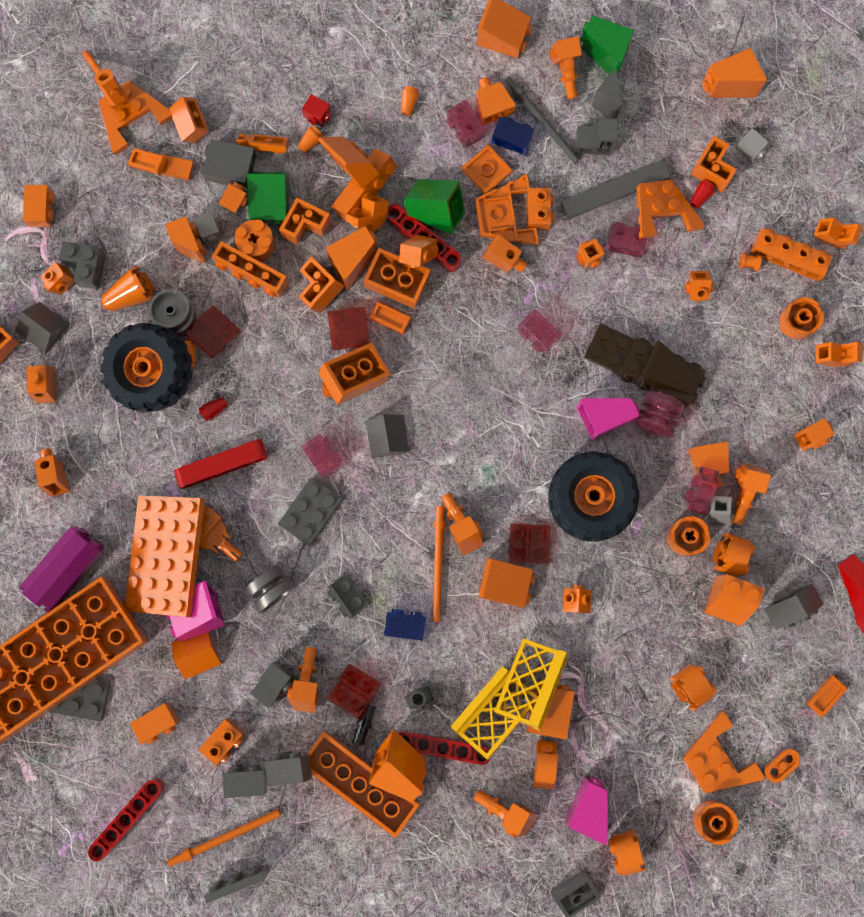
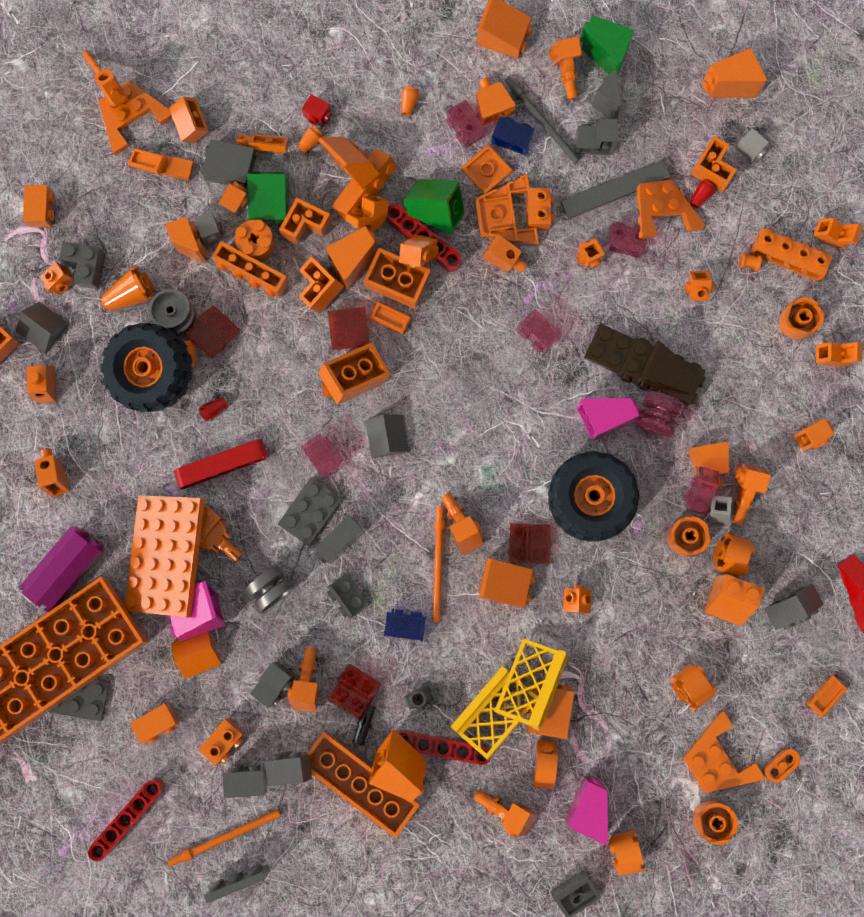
(338, 540): none -> dark grey brick

